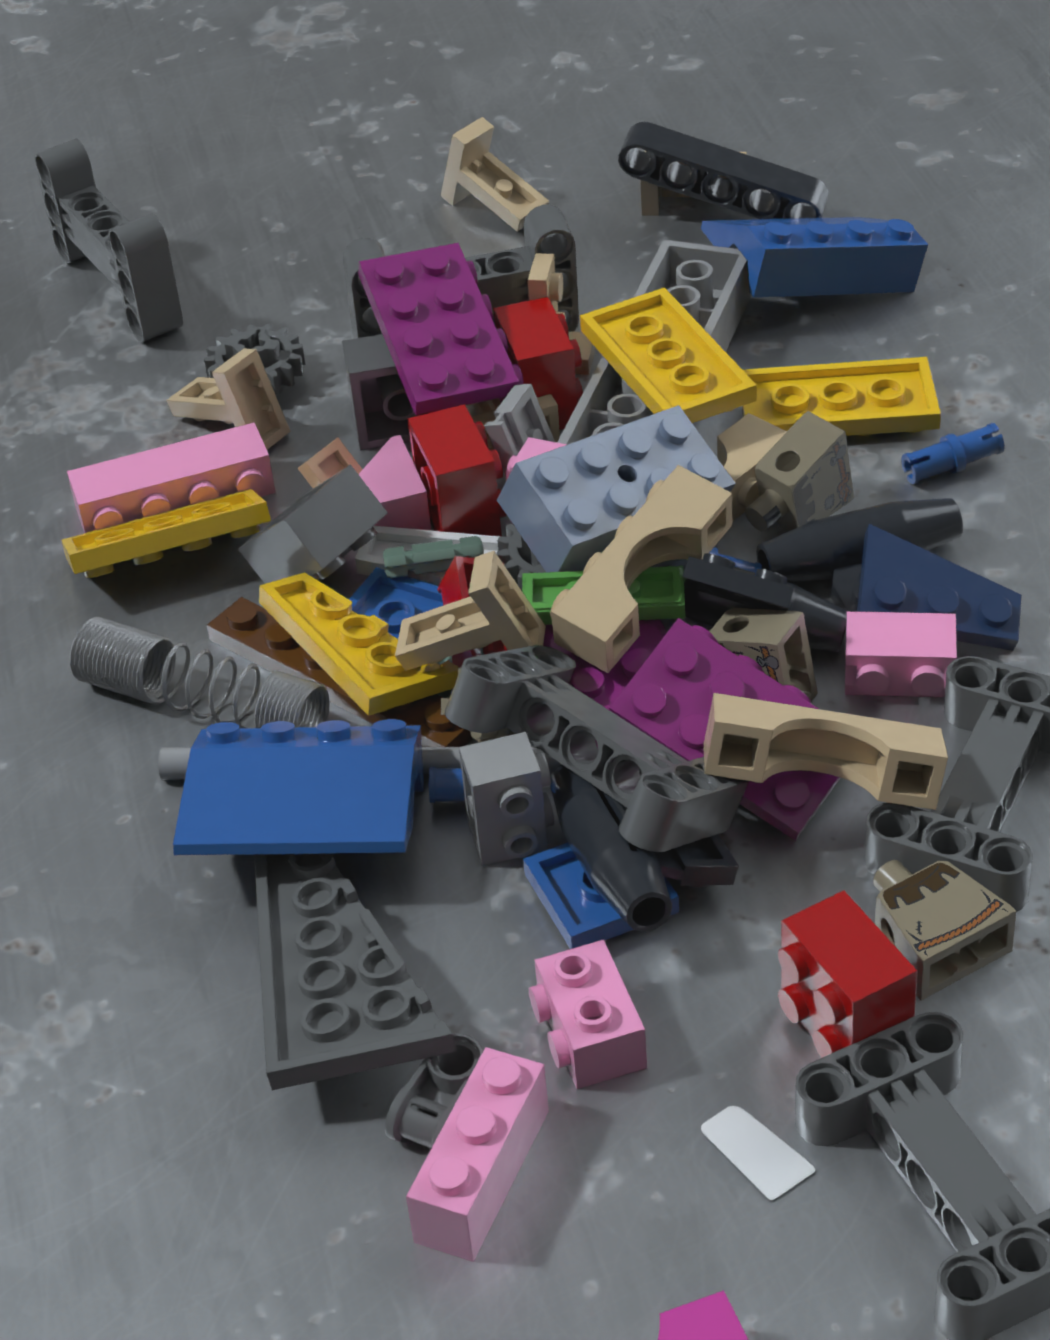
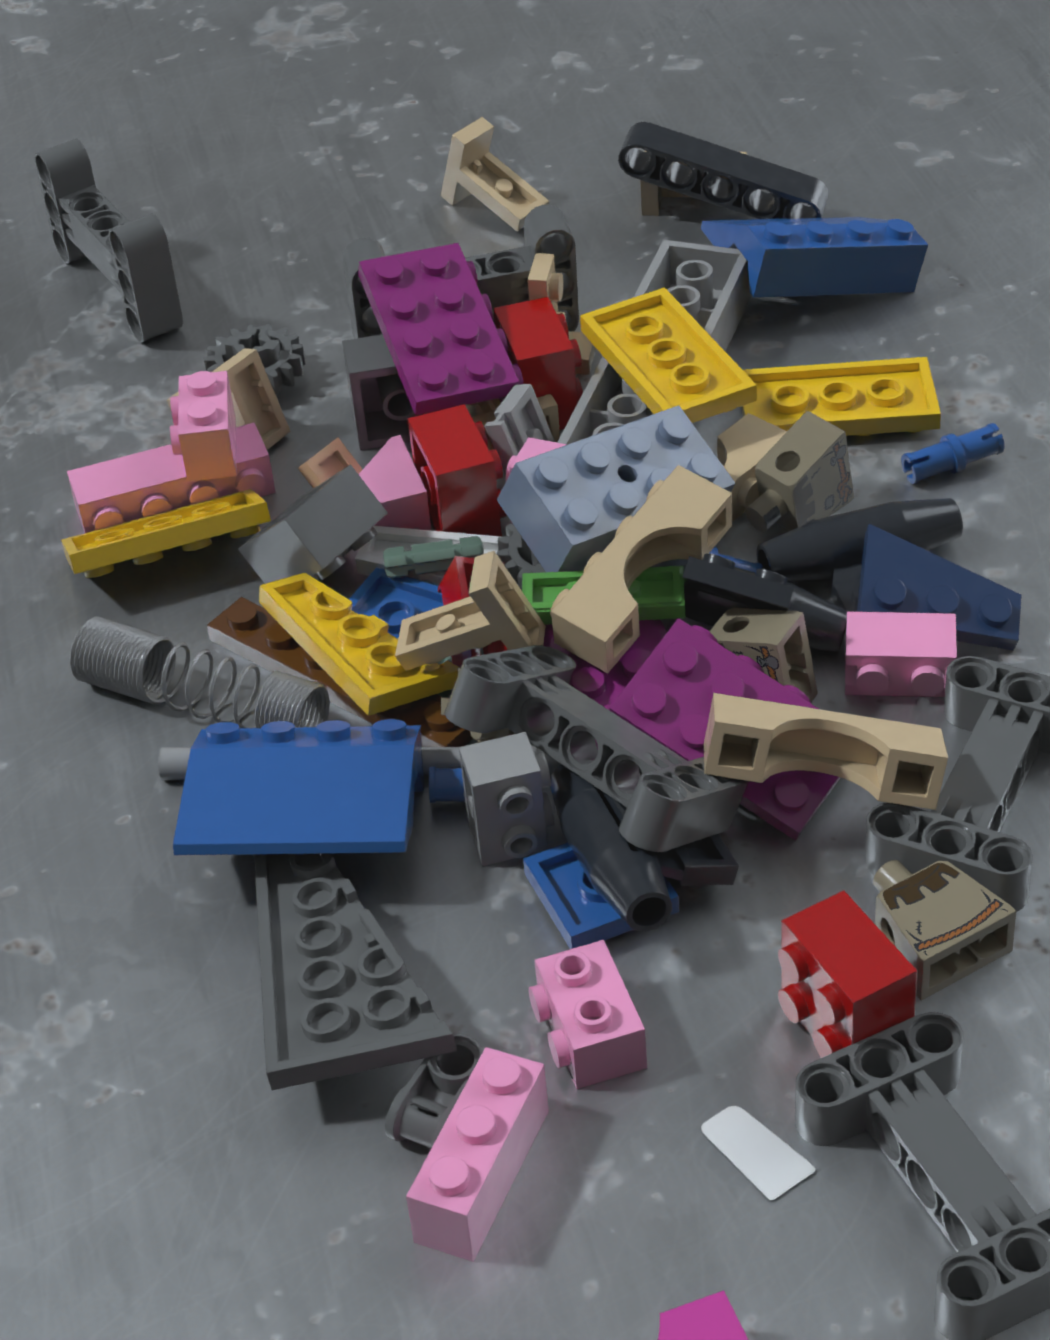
(204, 426): none -> bright pink brick

